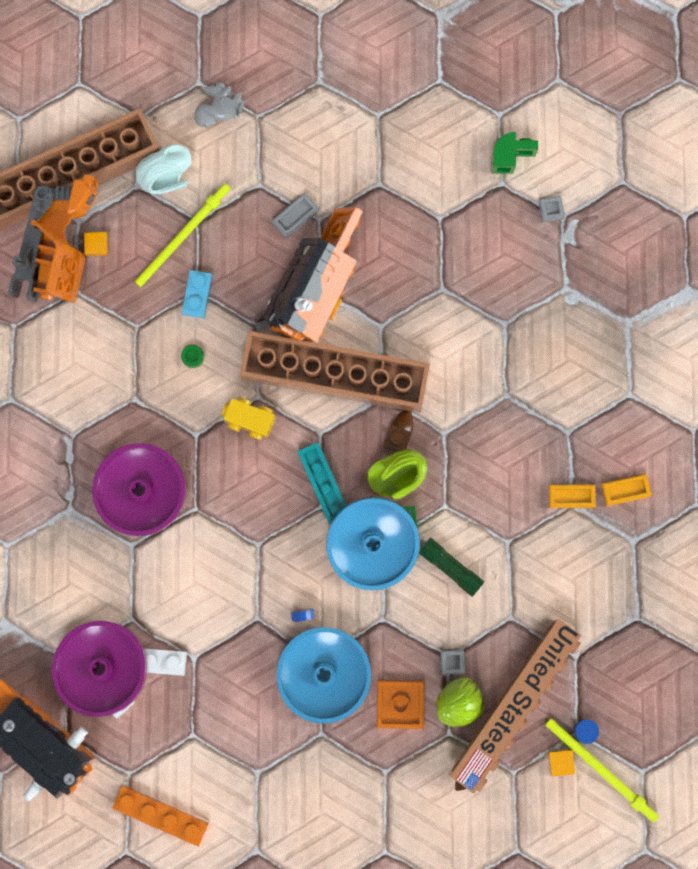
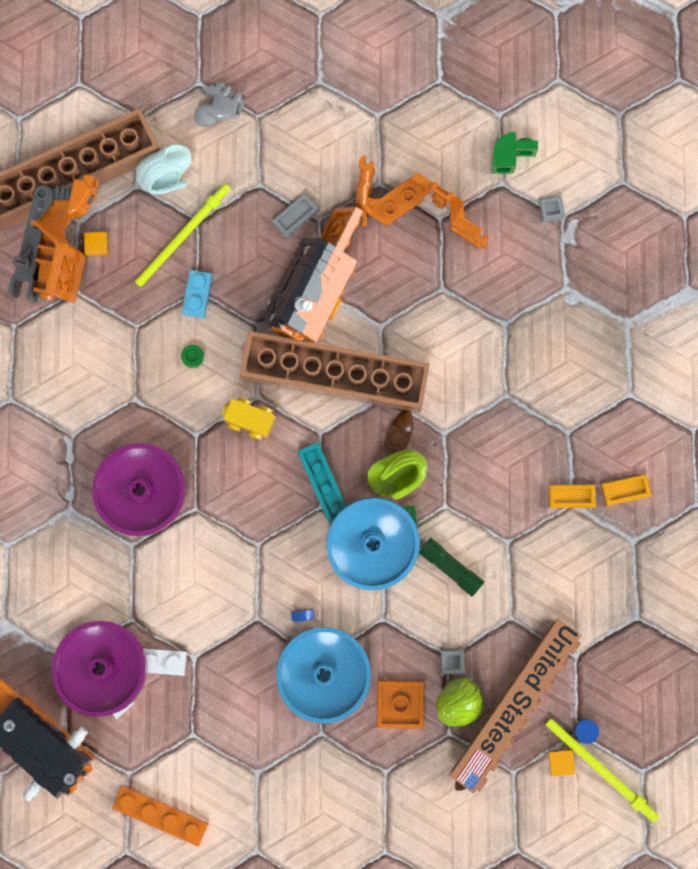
(408, 196): none -> orange piece

